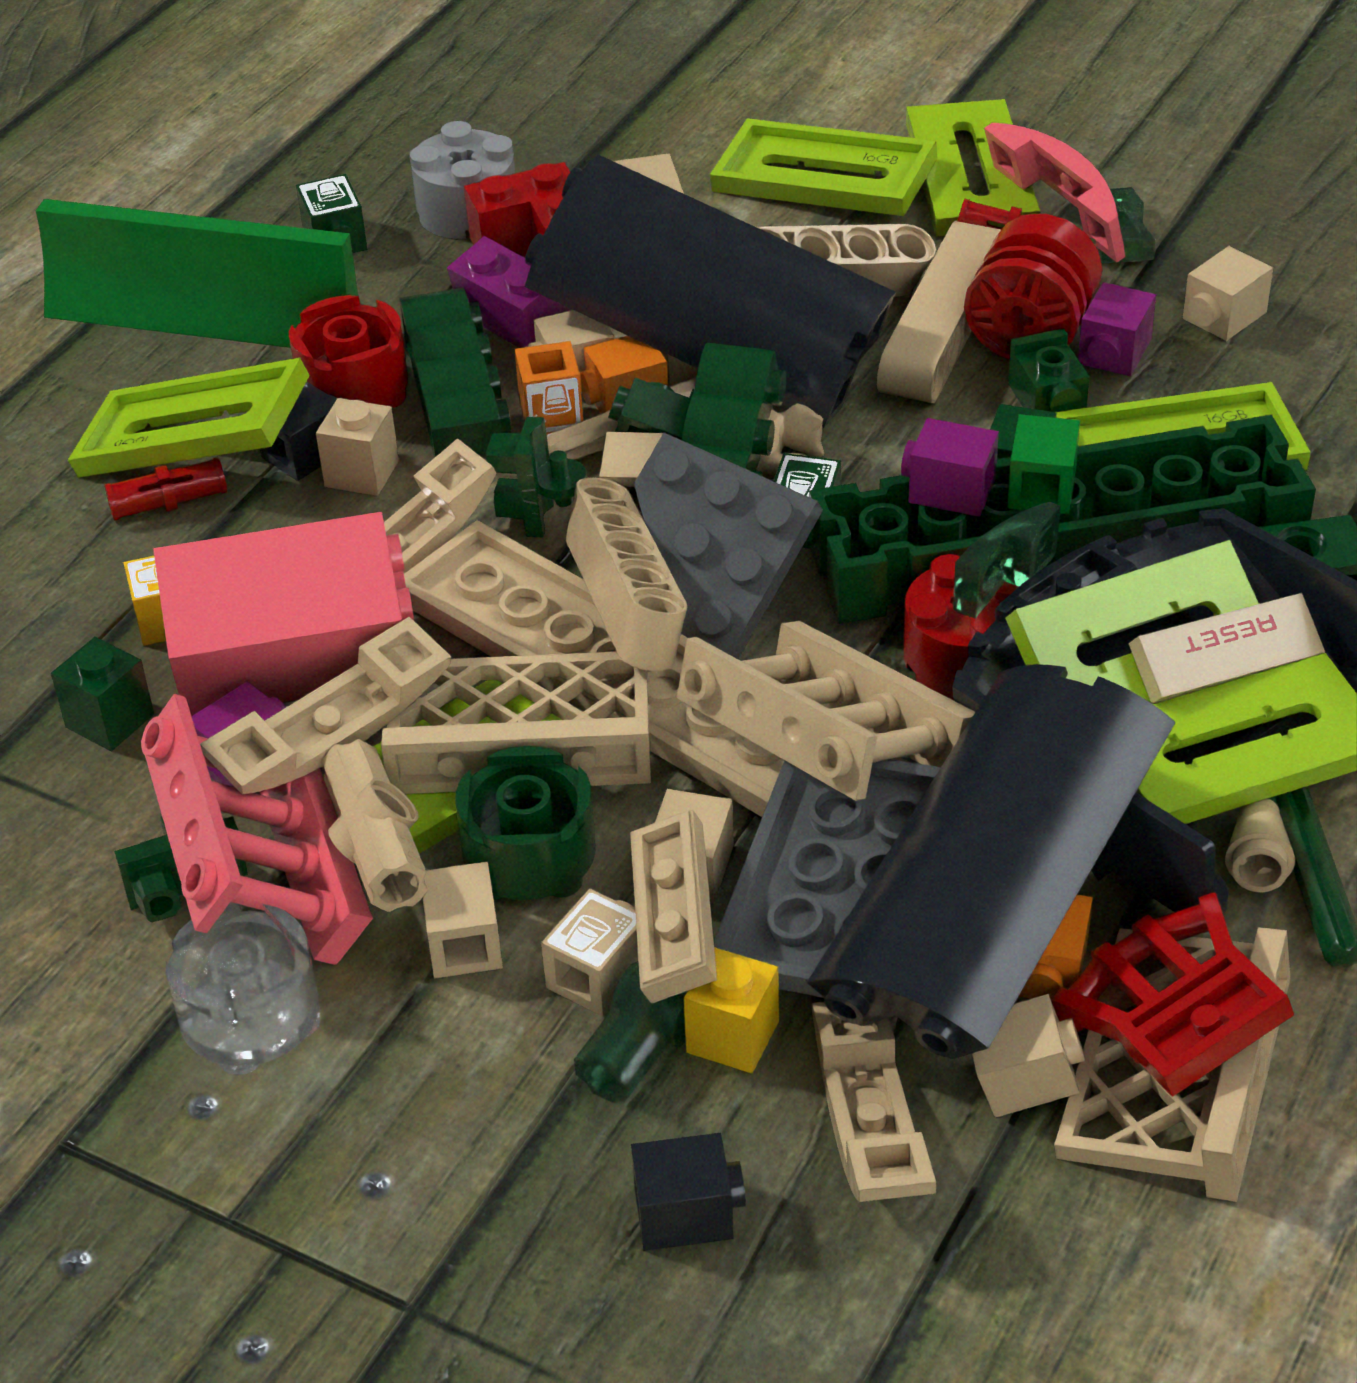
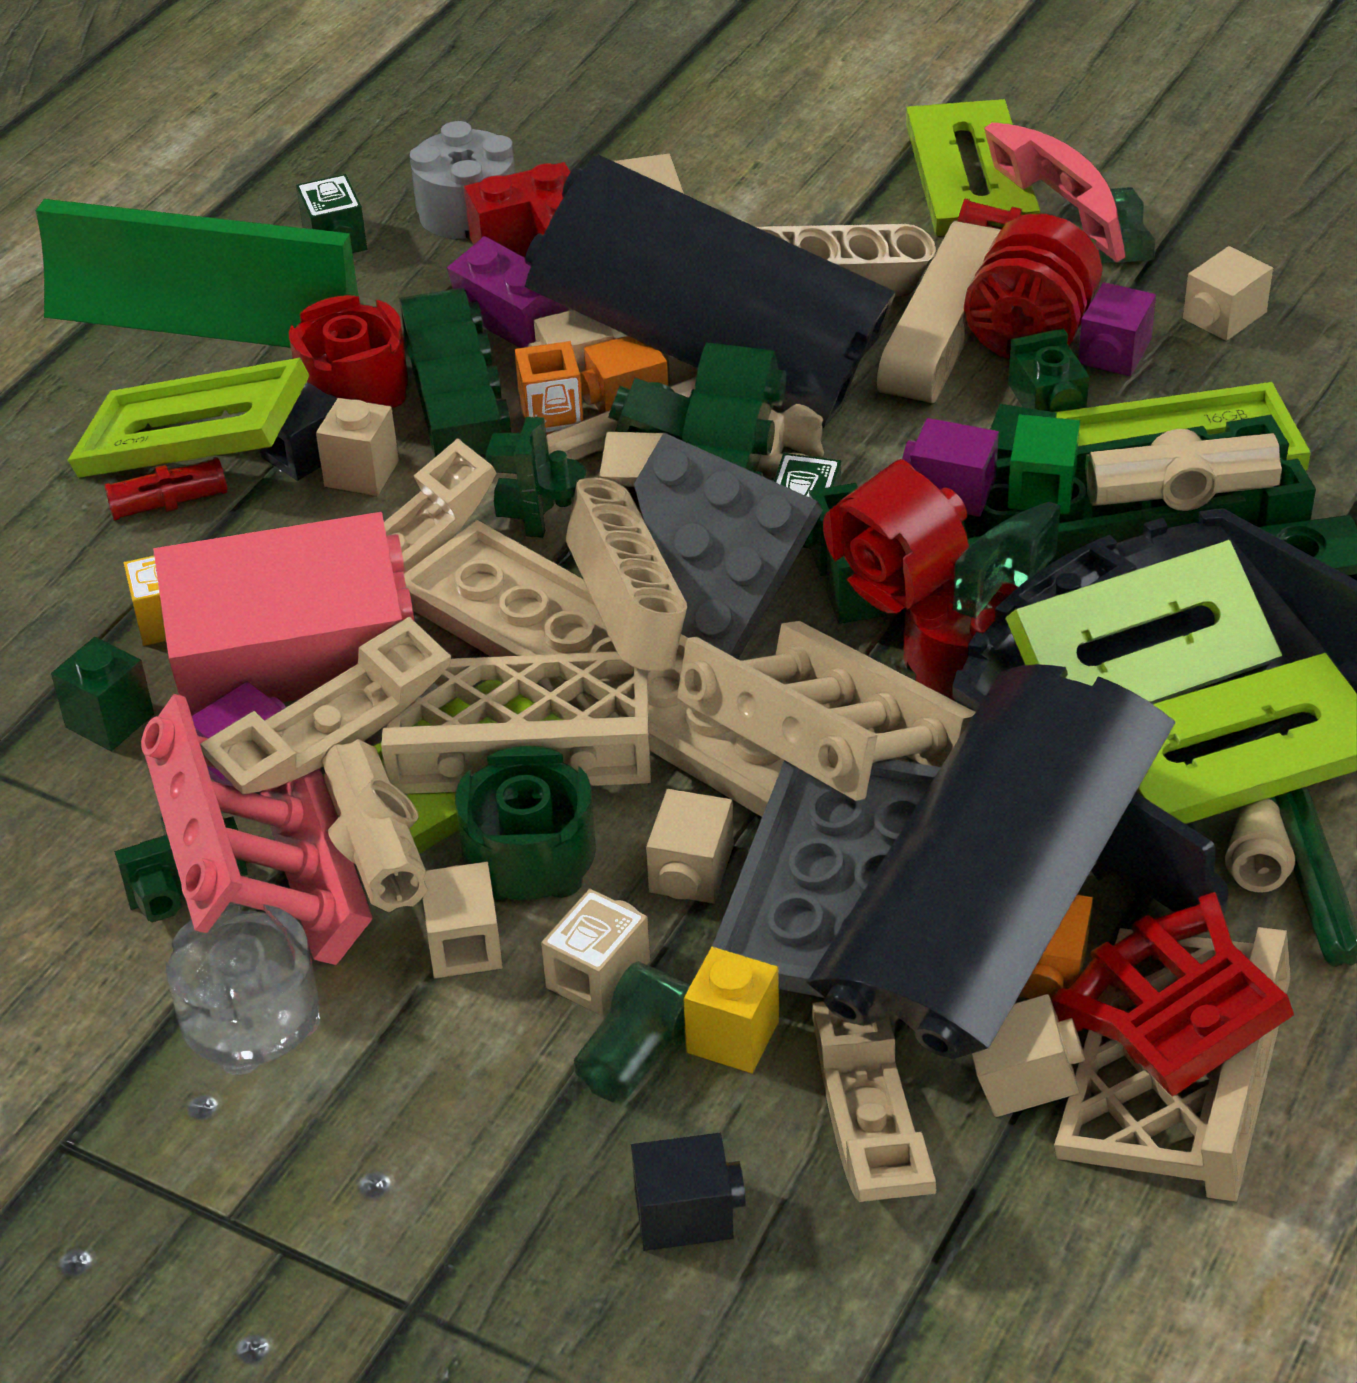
(672, 907): tan tile -> none
(760, 142): lime piece -> none
(897, 536): none -> red brick
(1183, 469): none -> tan piece
(1225, 647): tan tile -> none

